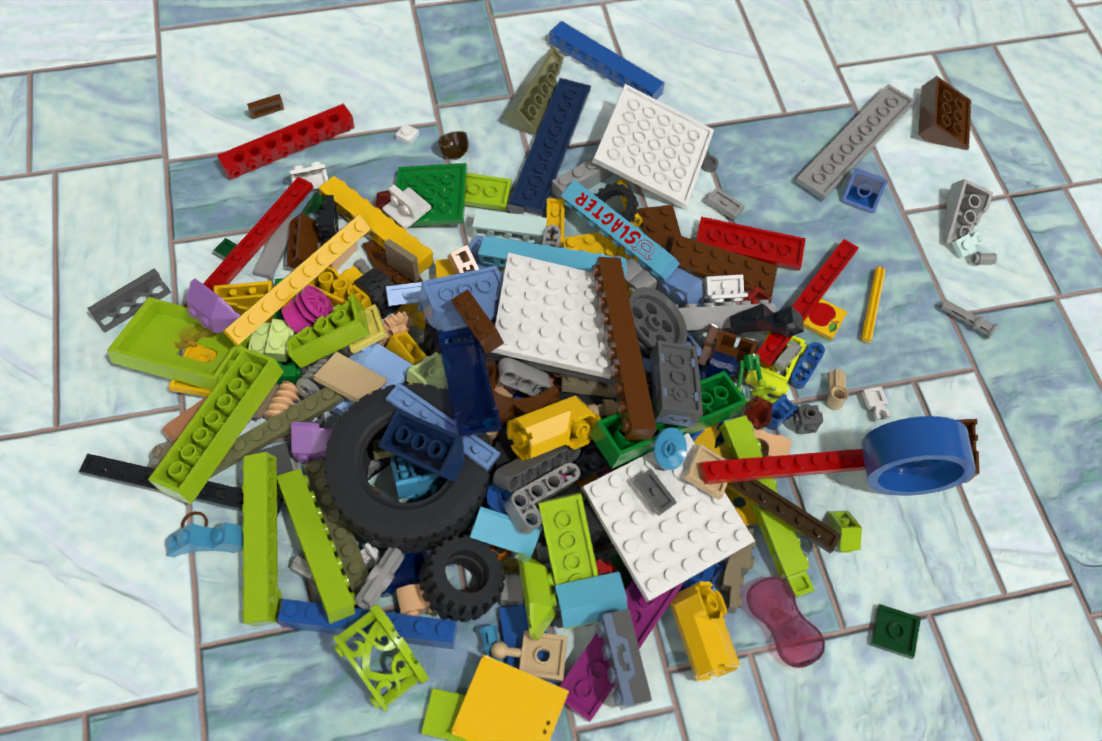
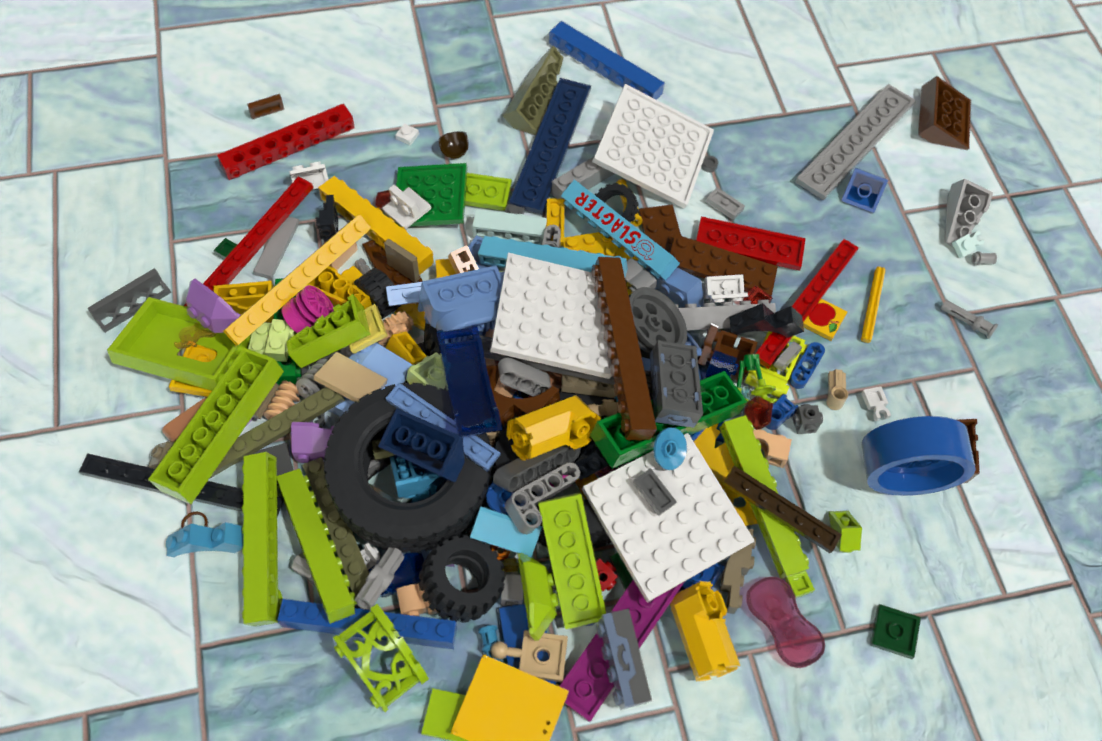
(302, 240): reddish brown brick -> none
(315, 204): dark green plant -> none
(477, 321): reddish brown brick -> none
(590, 598): medium azure slope -> none
(694, 476): tan tile -> none
(781, 466): red plate -> none

